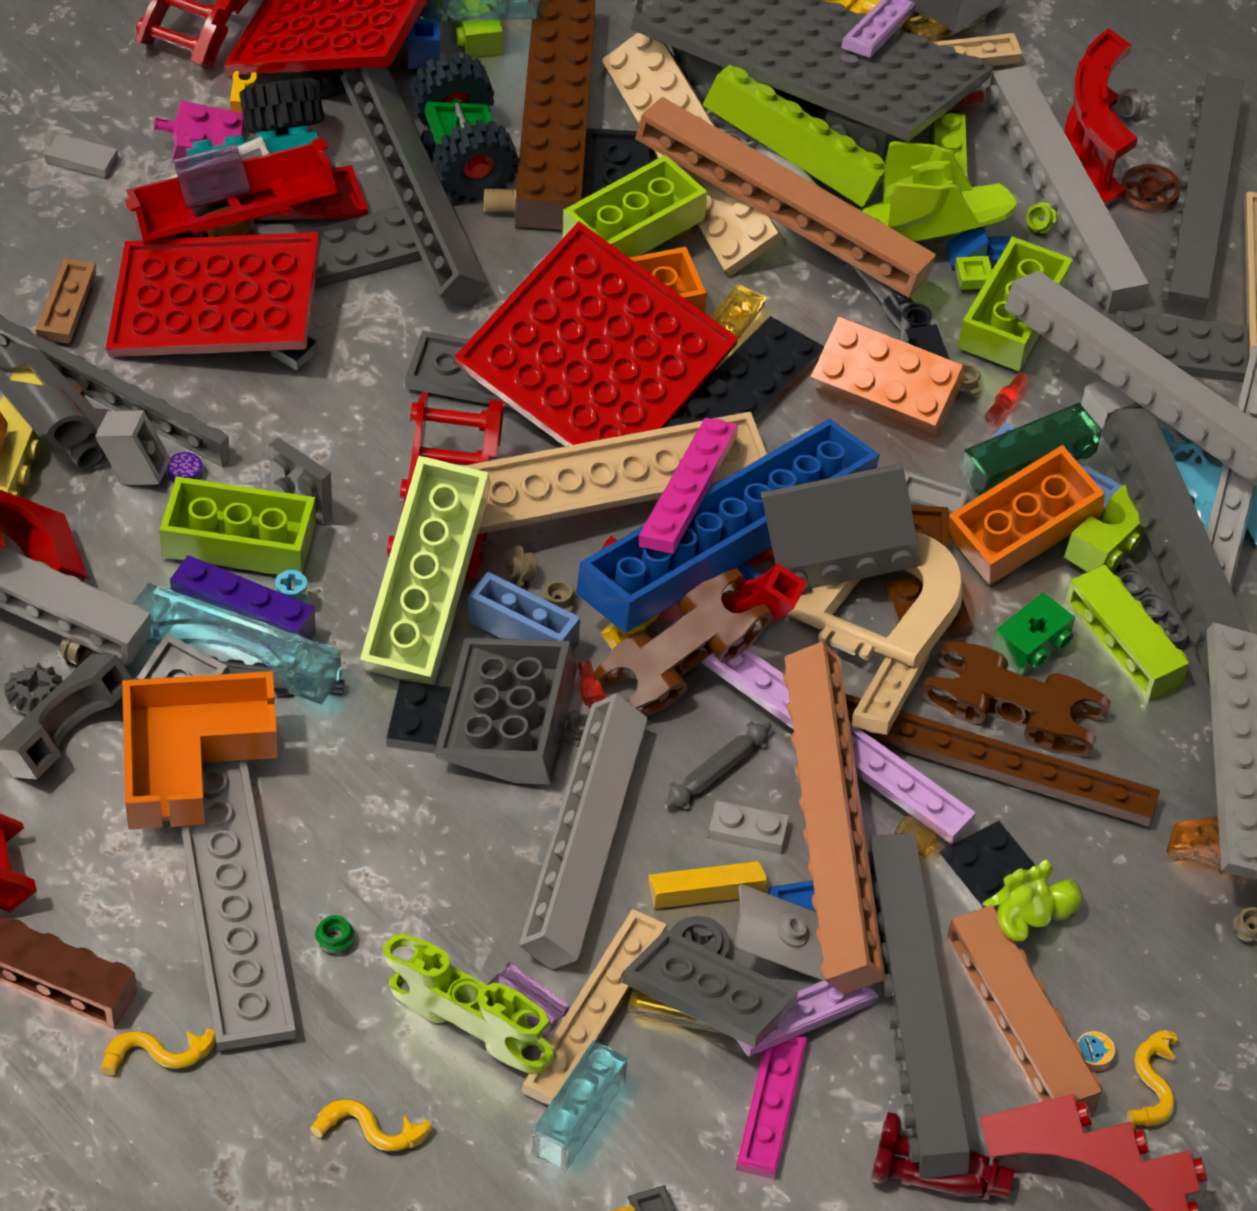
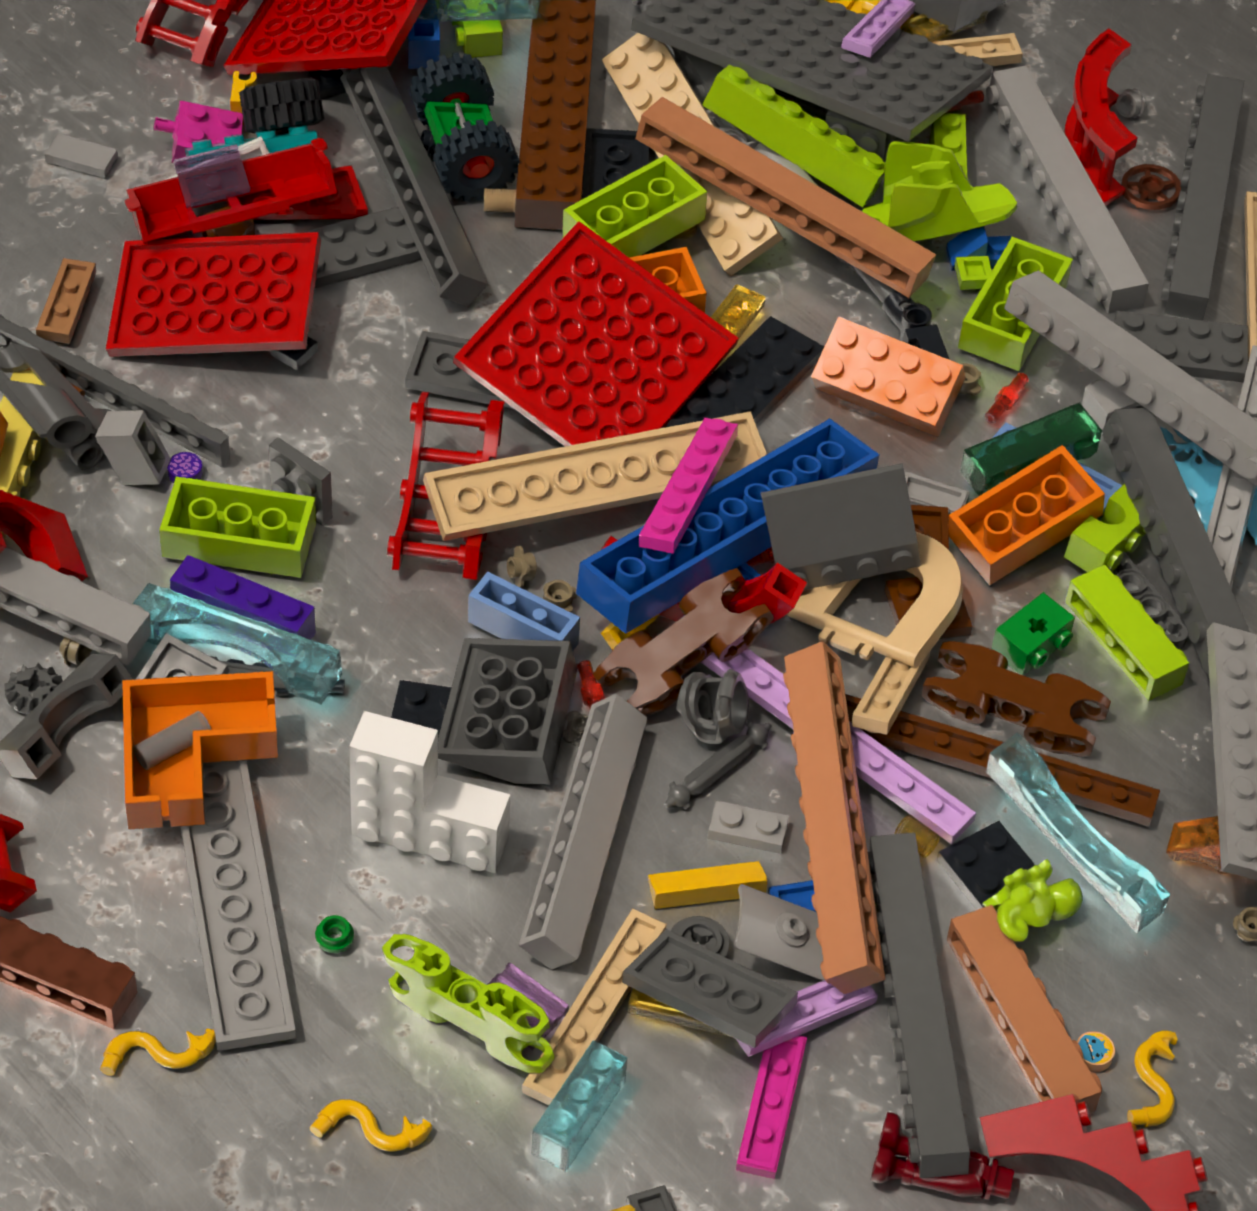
(168, 743): none -> light grey piece
(283, 584): medium azure bush -> none
(411, 807): none -> white brick
(426, 571): yellowish green brick -> none
(714, 705): none -> dark grey helmet
(1034, 213): lime plate -> none
(1116, 877): none -> clear light blue arch

